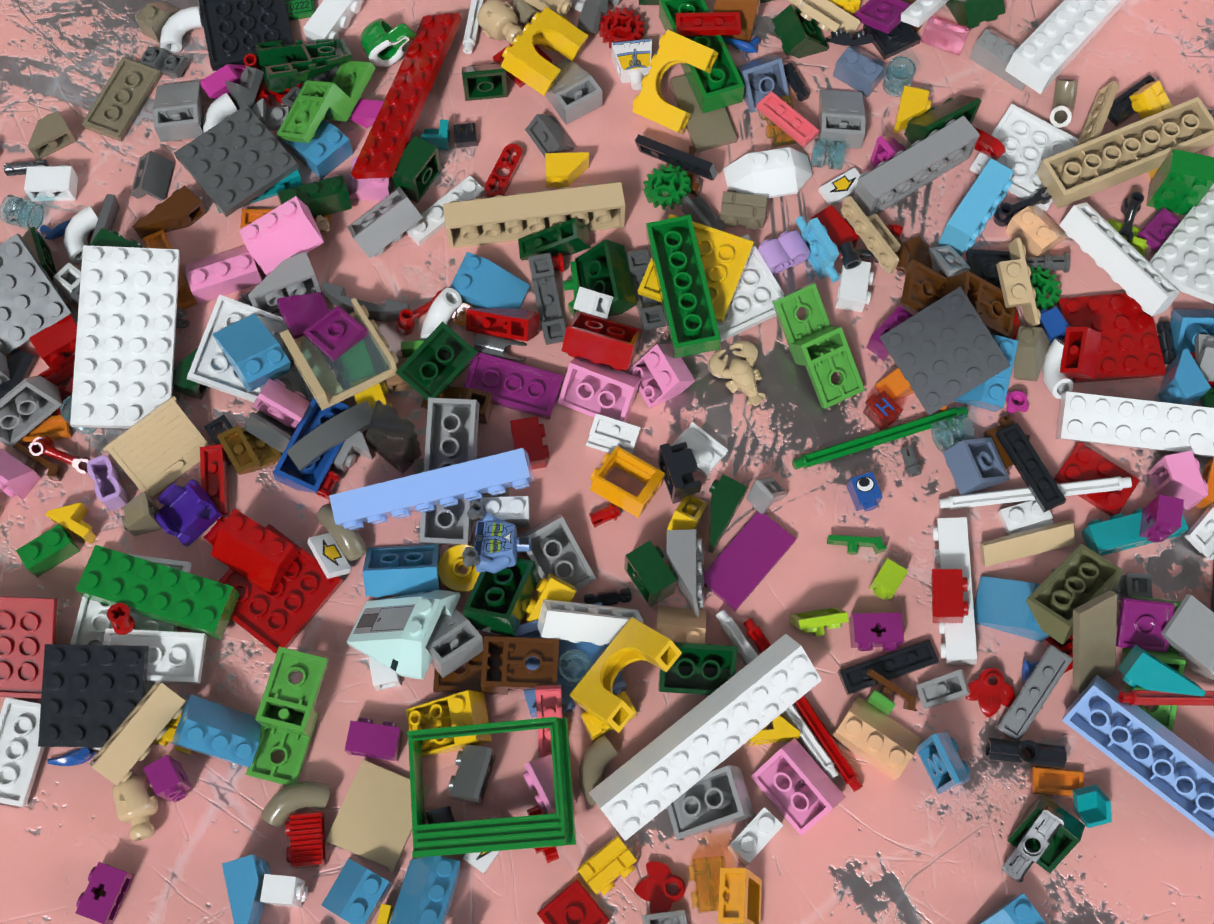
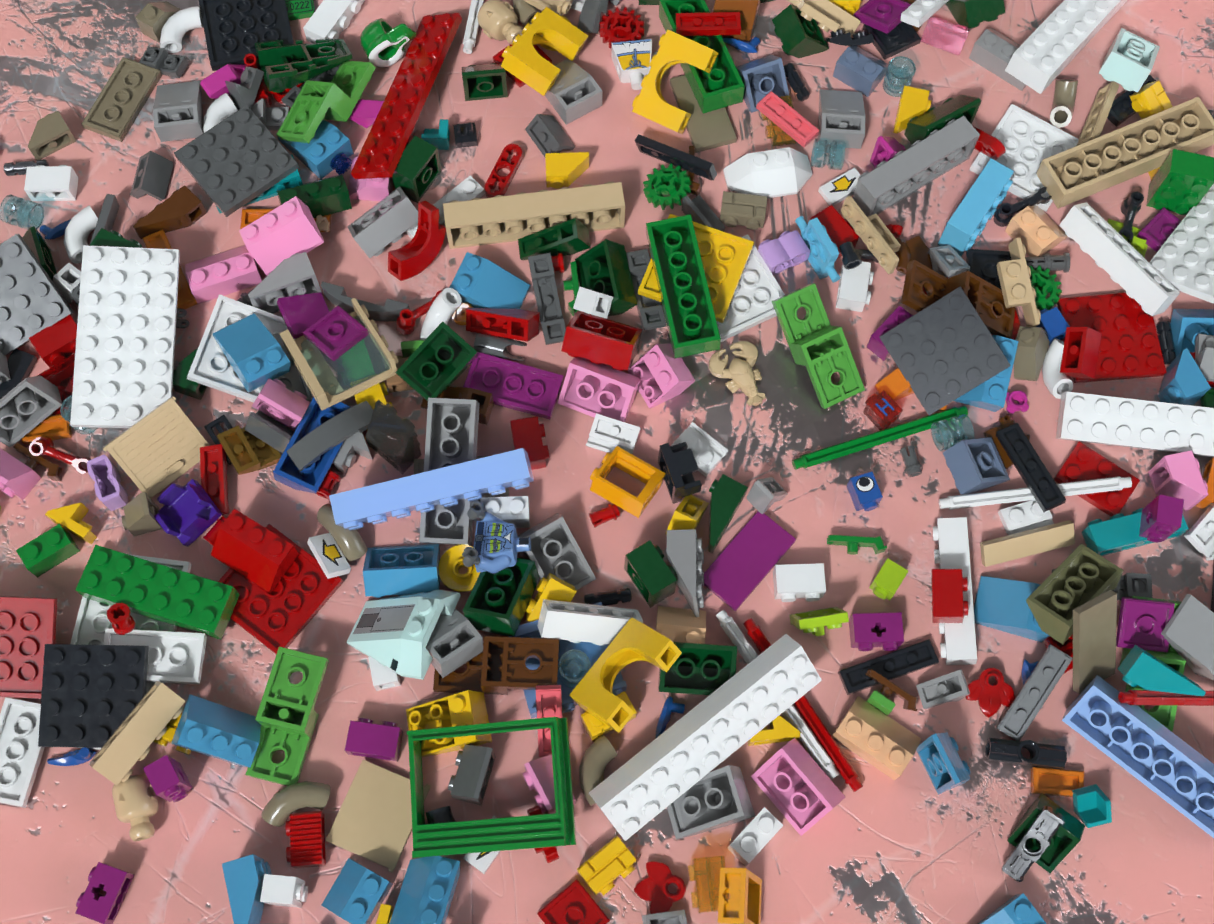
(340, 163): none -> clear blue bush
(422, 249): none -> red arch
(669, 706): none -> blue bar
(799, 581): none -> white brick
(1129, 60): none -> light aqua brick

